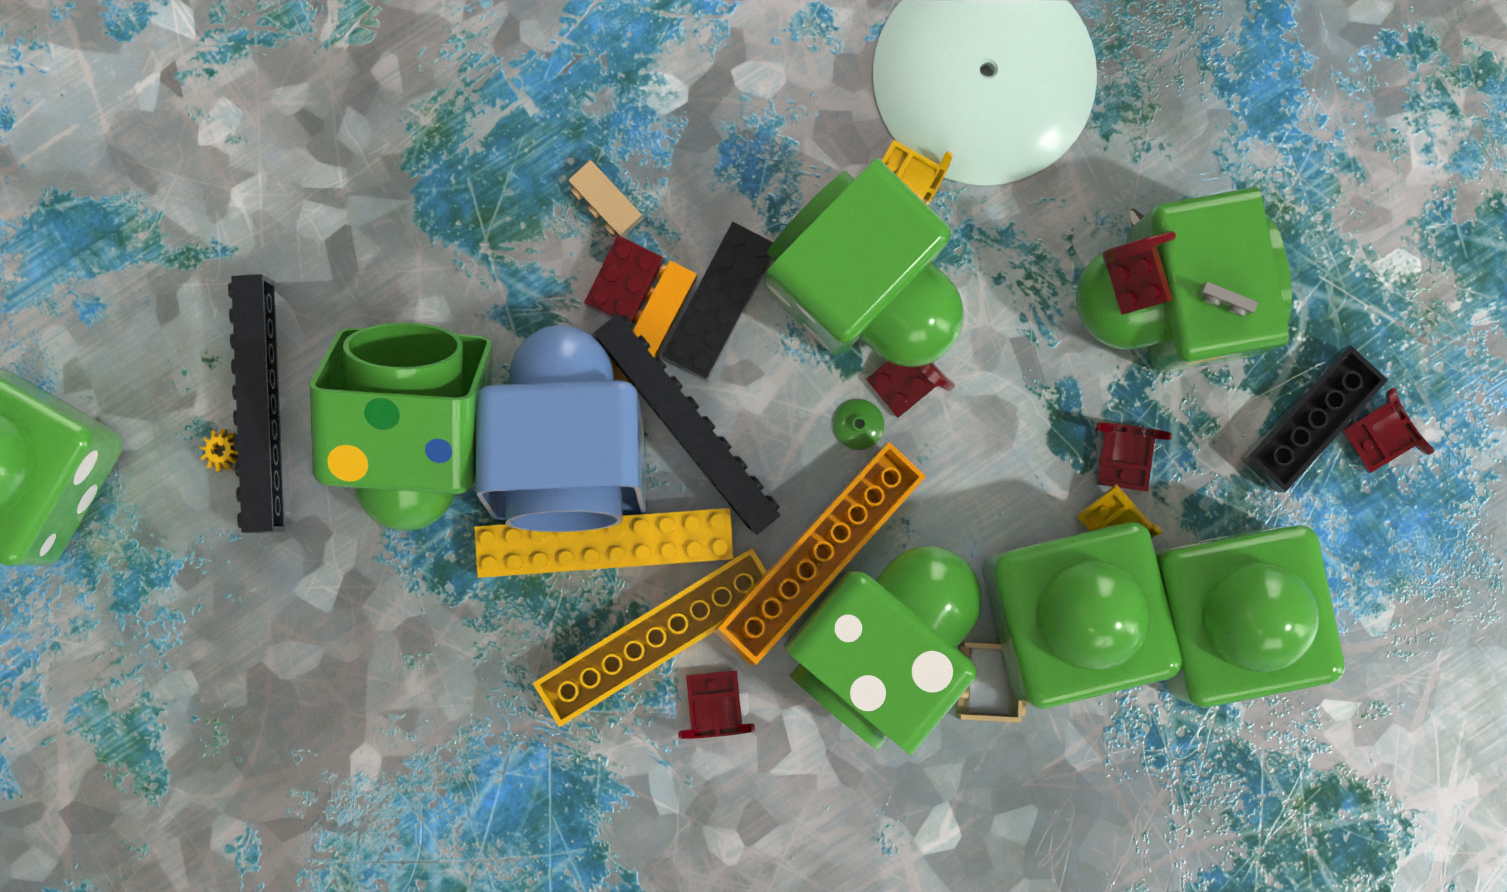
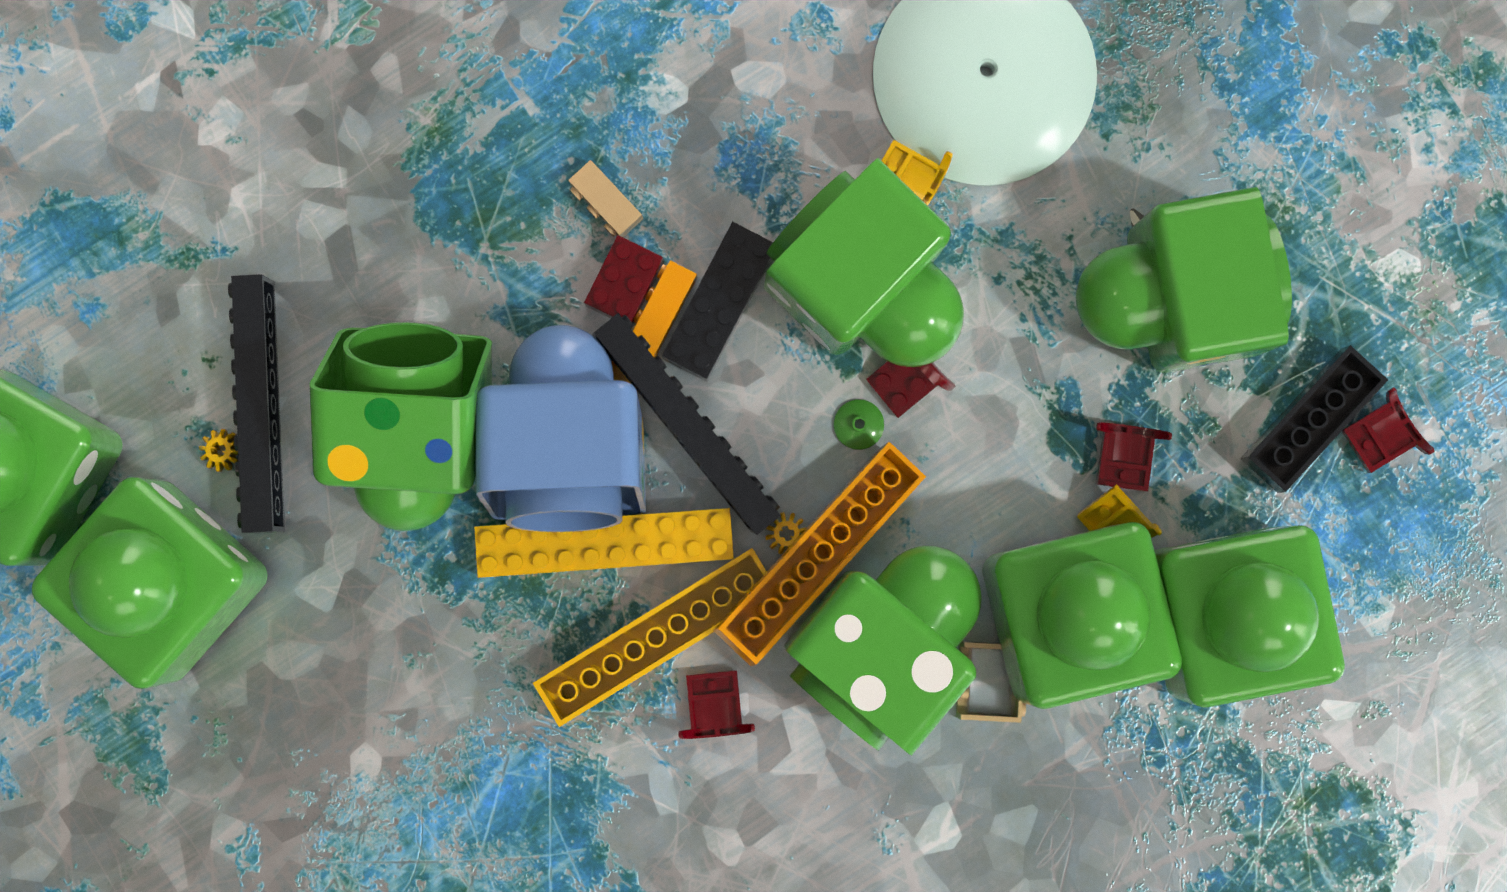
(149, 582): none -> bright green piece
(791, 526): none -> yellow gear
(1138, 273): dark red piece -> none
(1217, 295): light grey plate -> none

